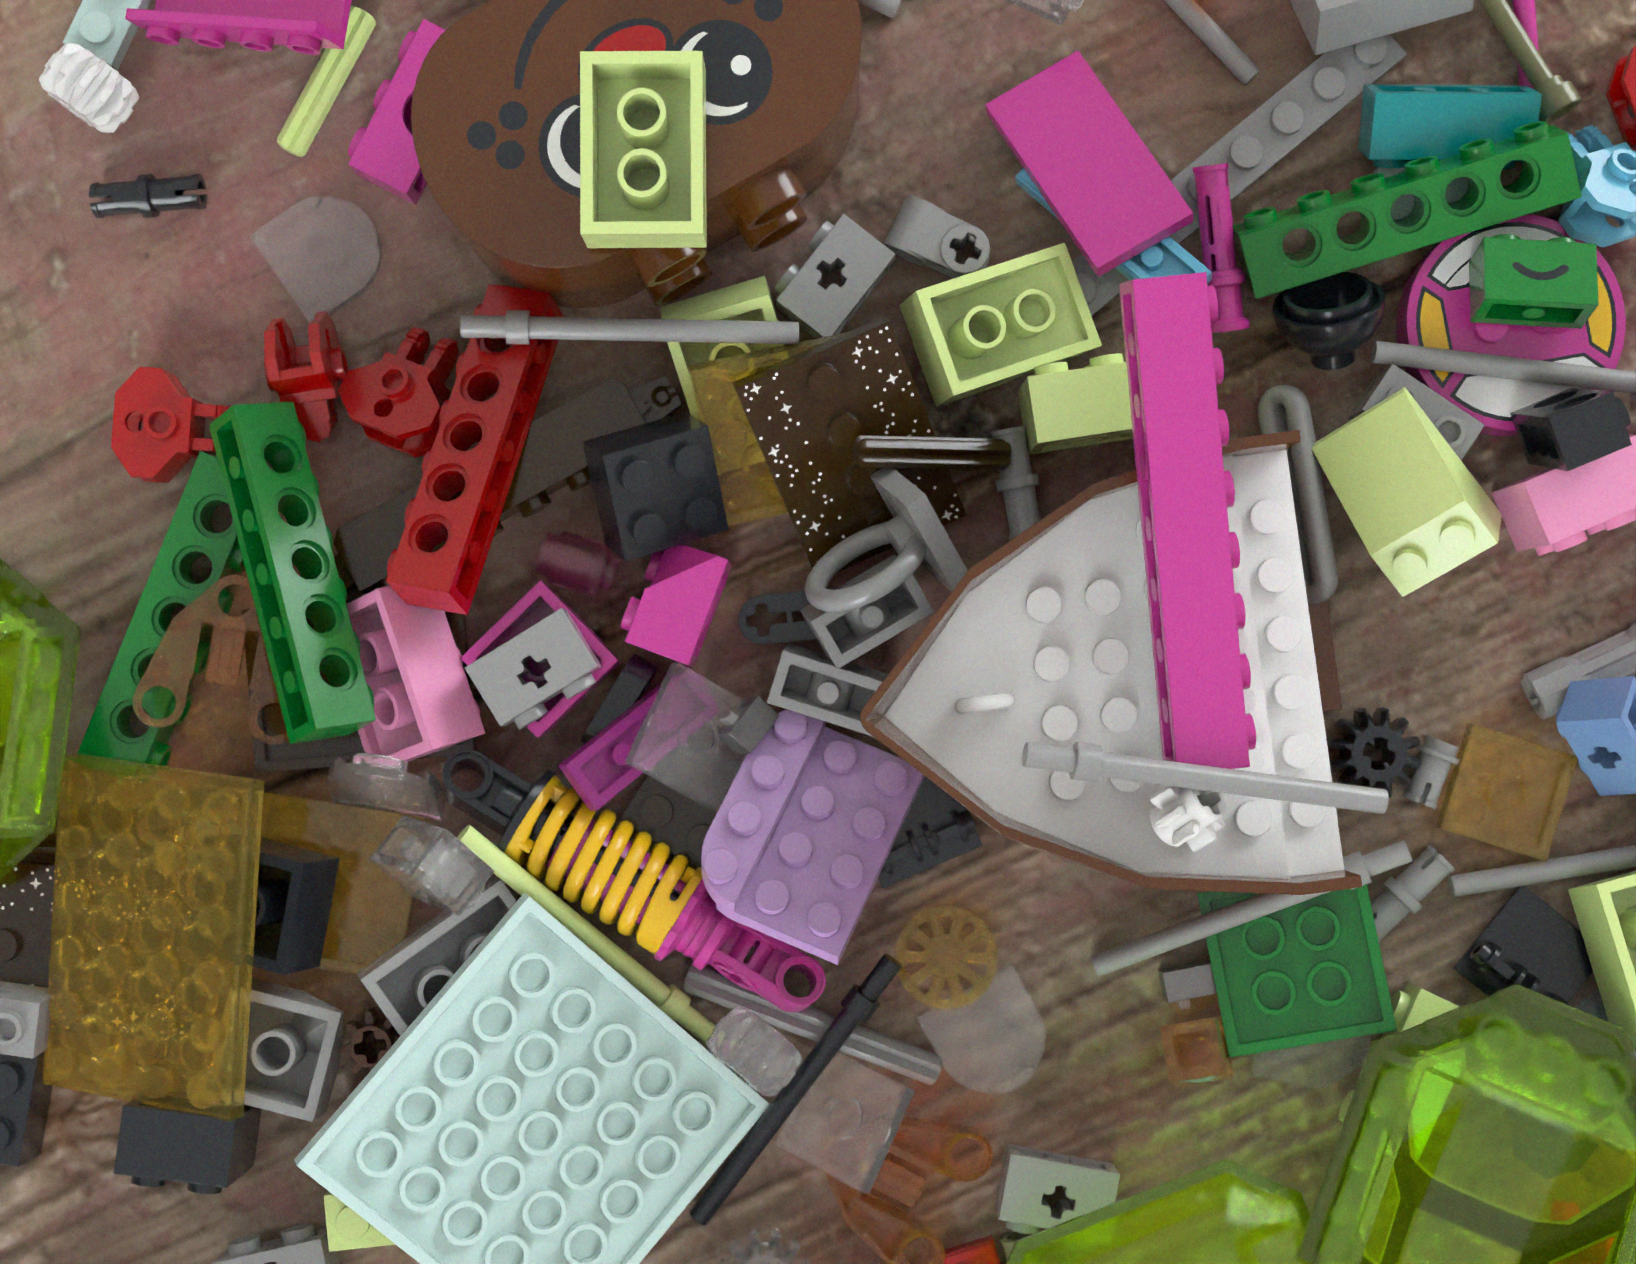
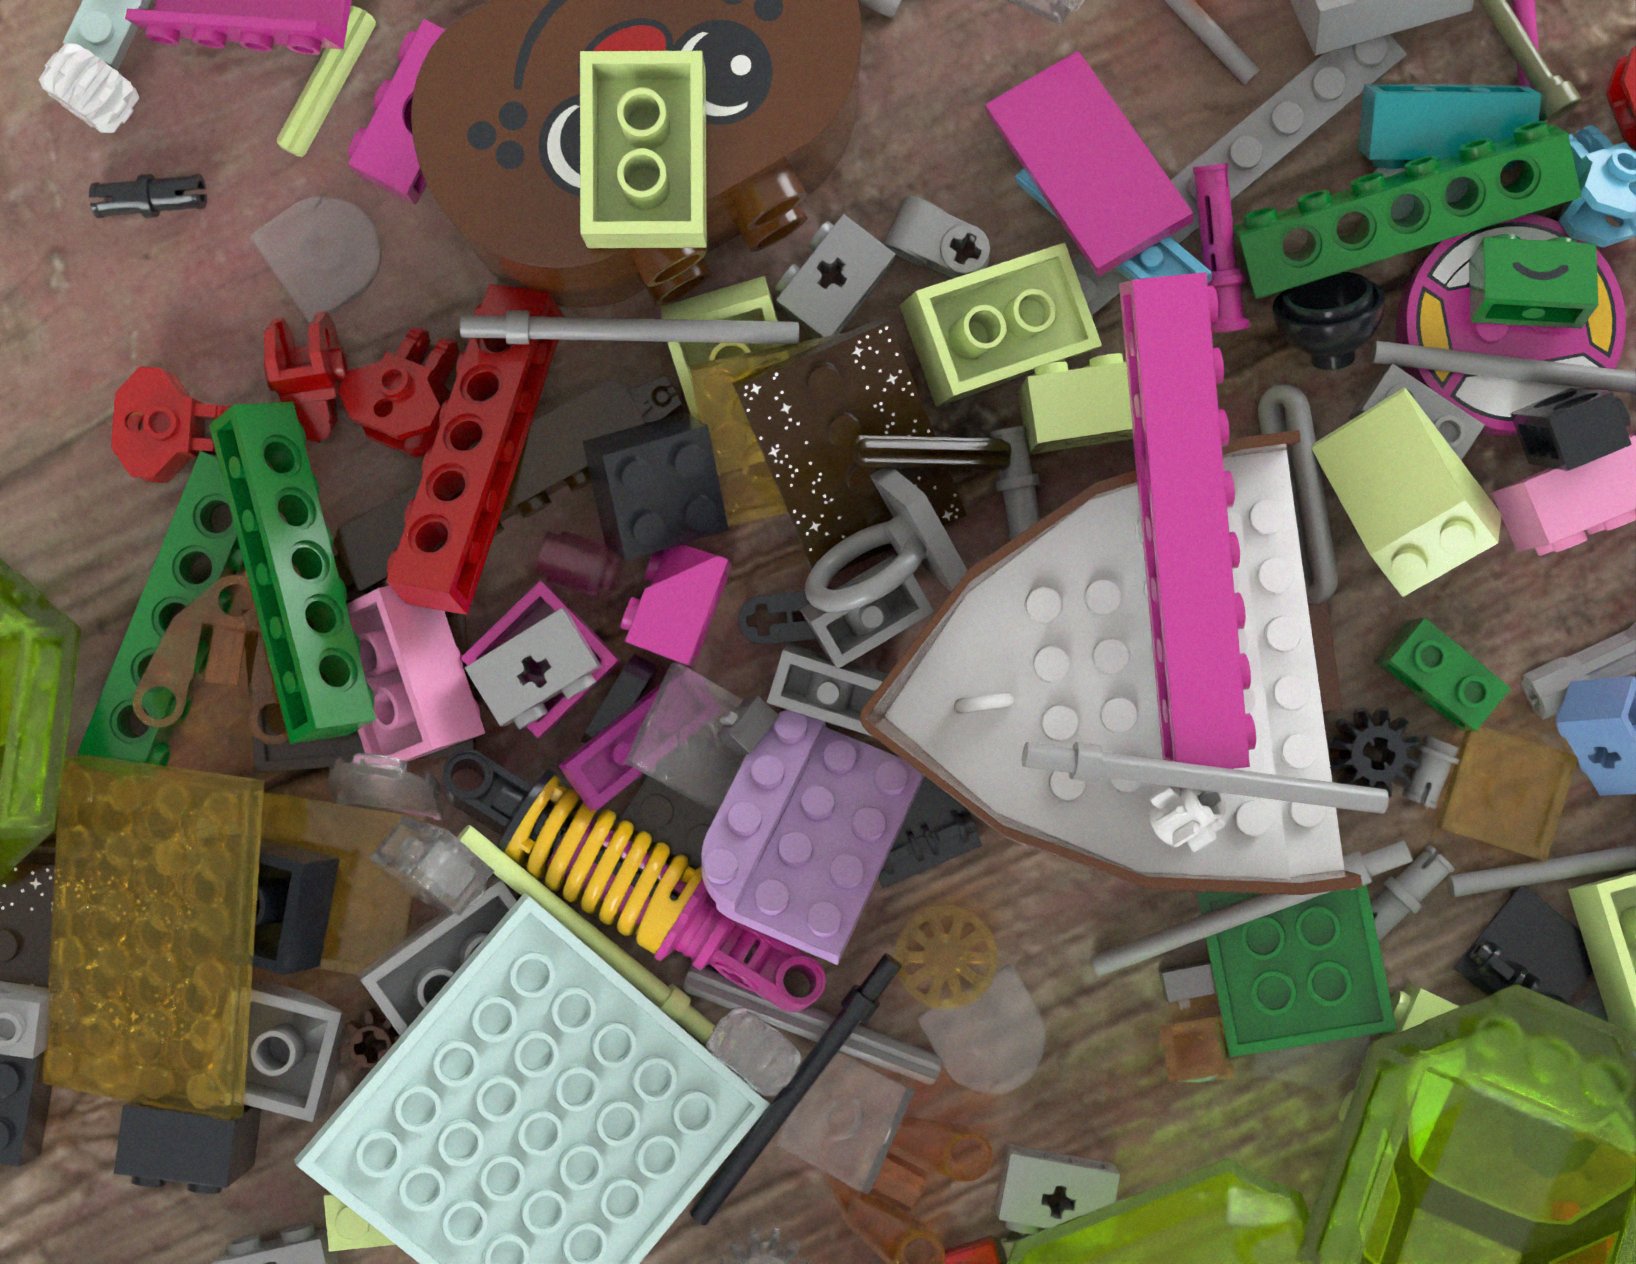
(1442, 674): none -> green brick

